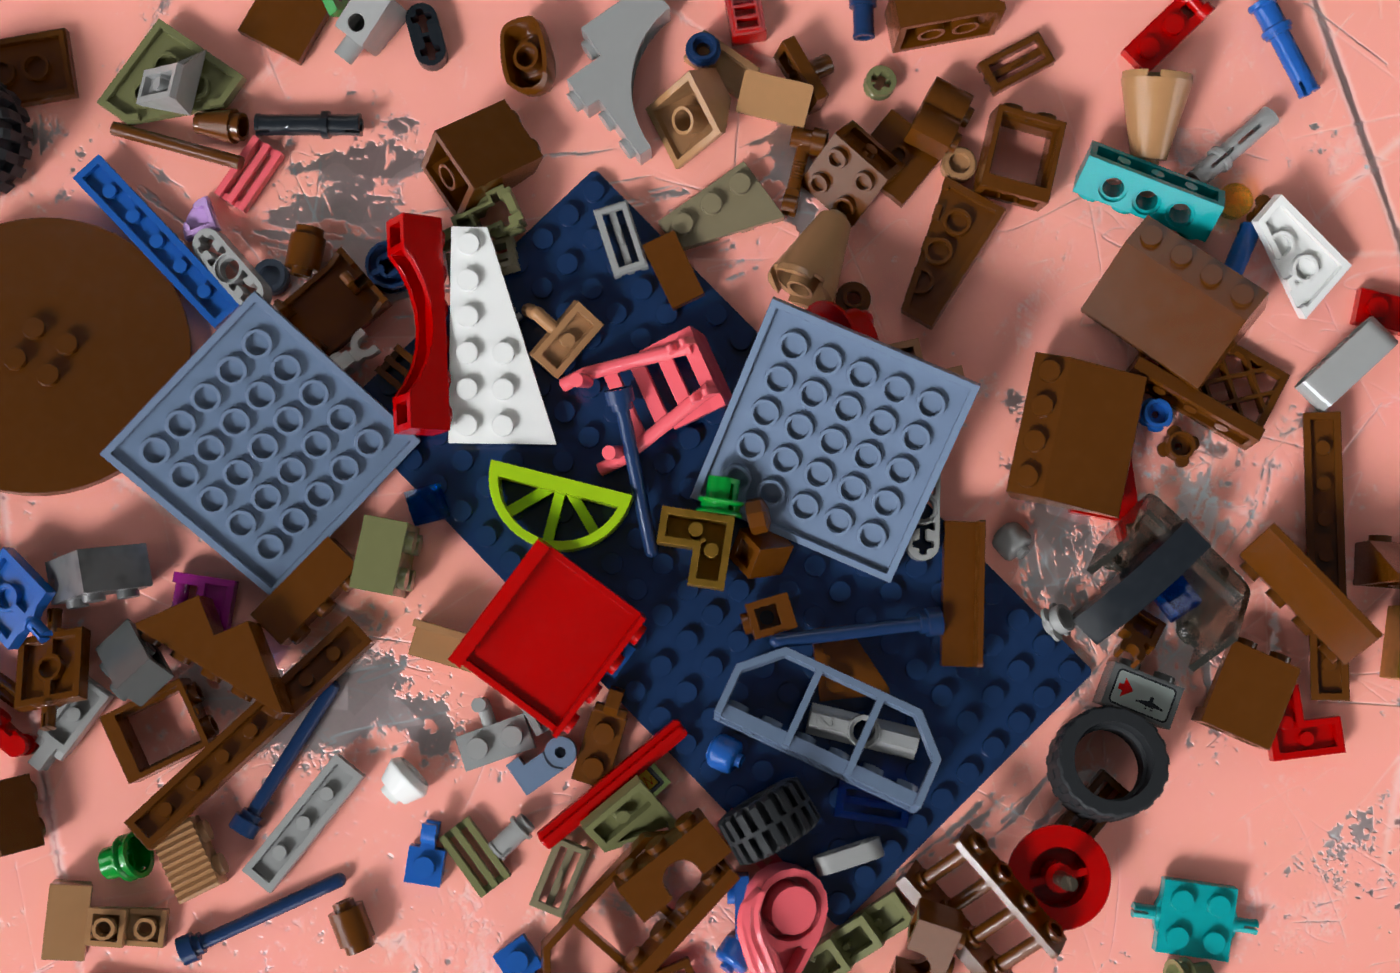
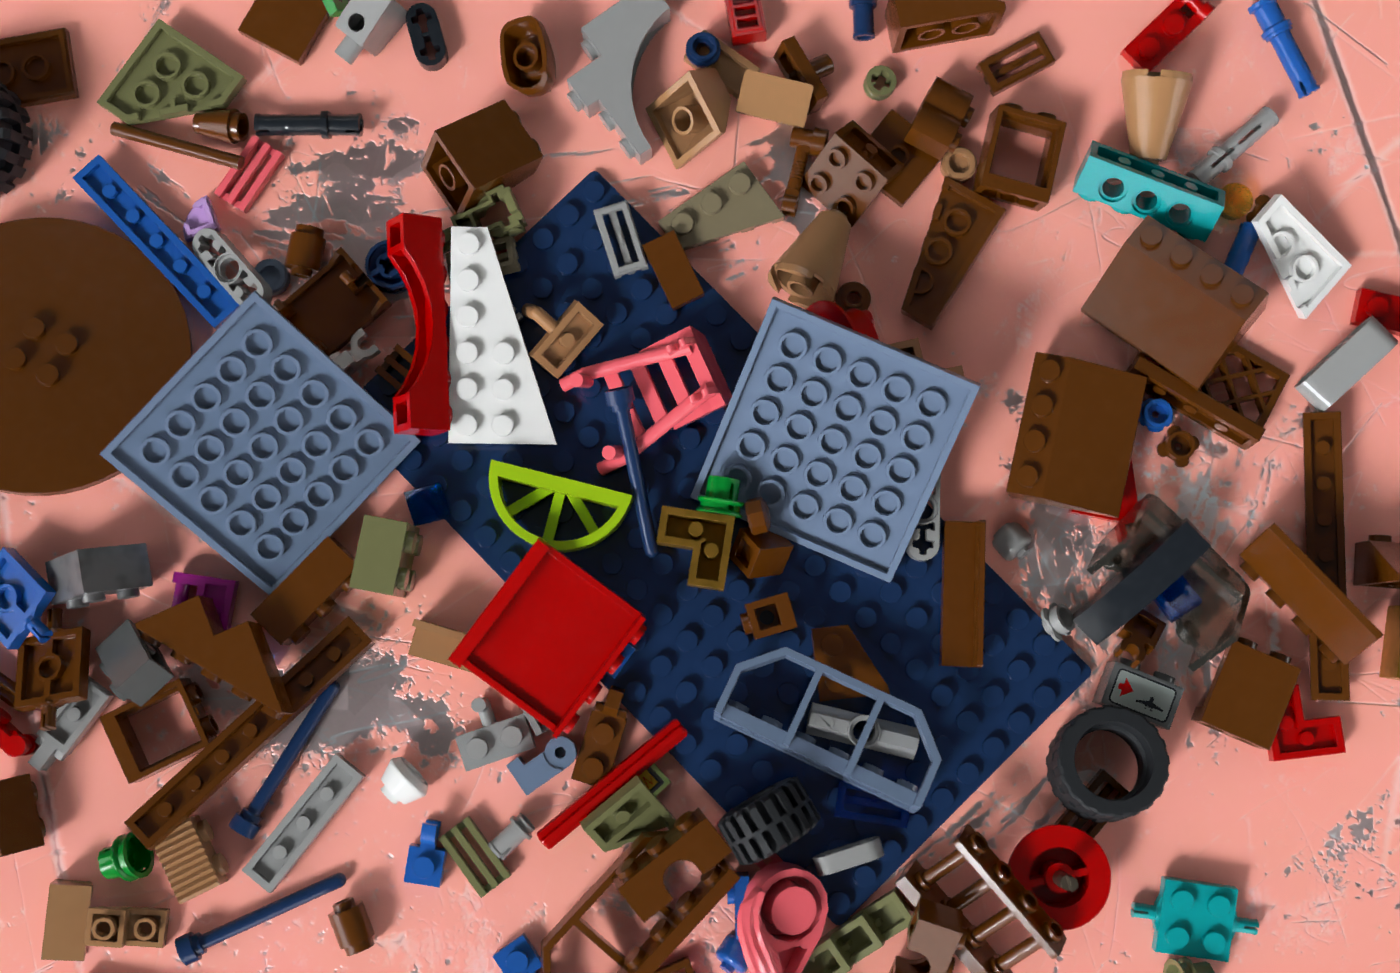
(172, 85): light grey slope -> none
(548, 906): dark tan tile -> none
(725, 754): blue piece -> none
(927, 622): dark blue piece -> none

